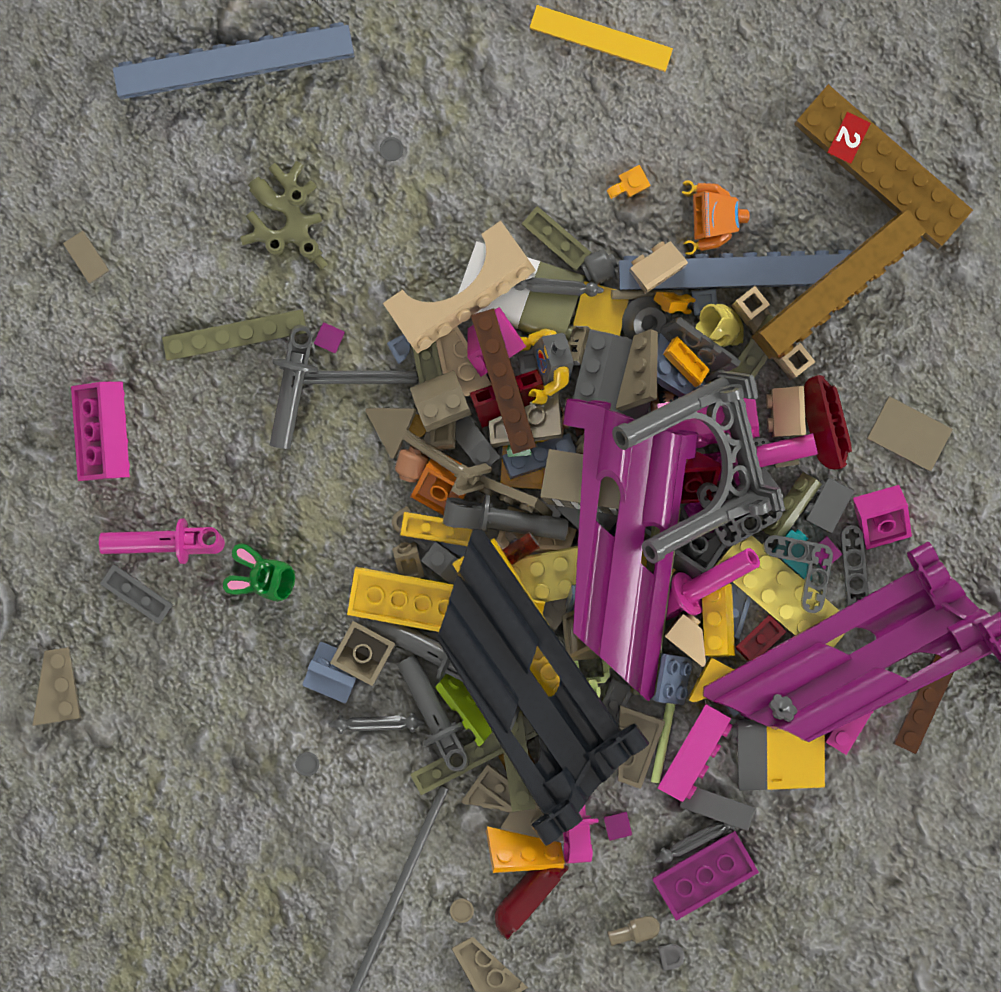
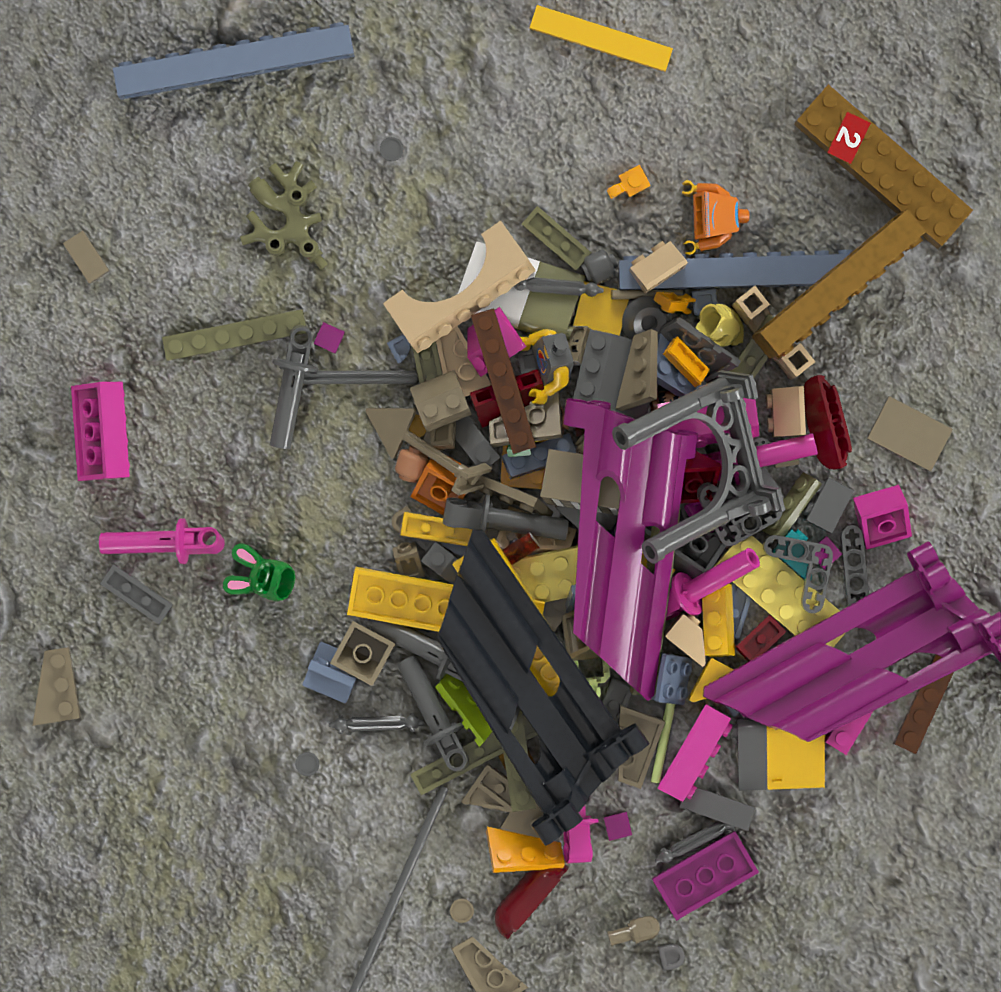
(782, 708): dark grey plant -> none

